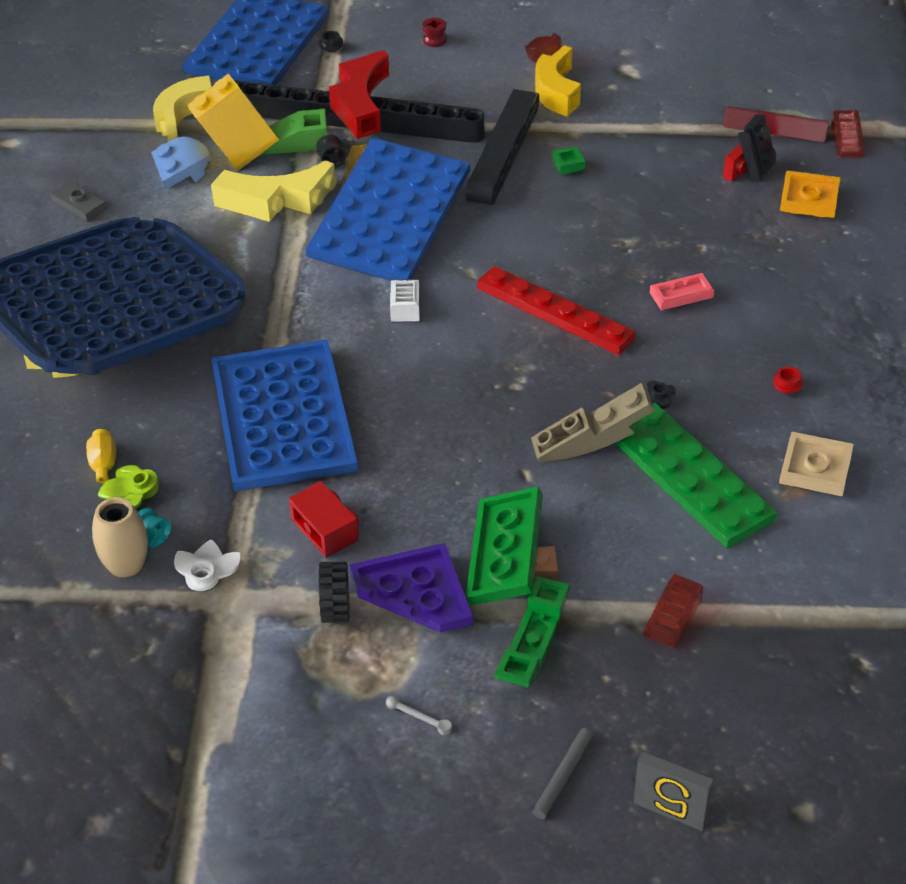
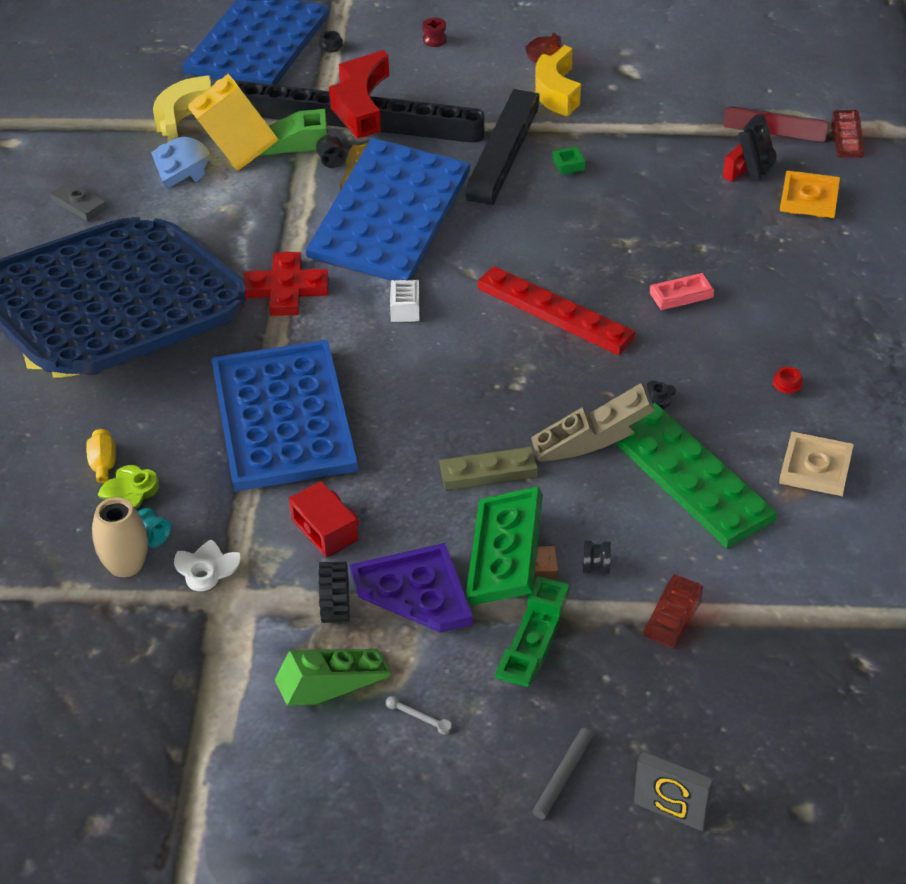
(267, 195): light yellow arch -> none
(286, 283): none -> red plate
(321, 675): none -> bright green slope
(488, 468): none -> olive plate
(597, 557): none -> black wheel

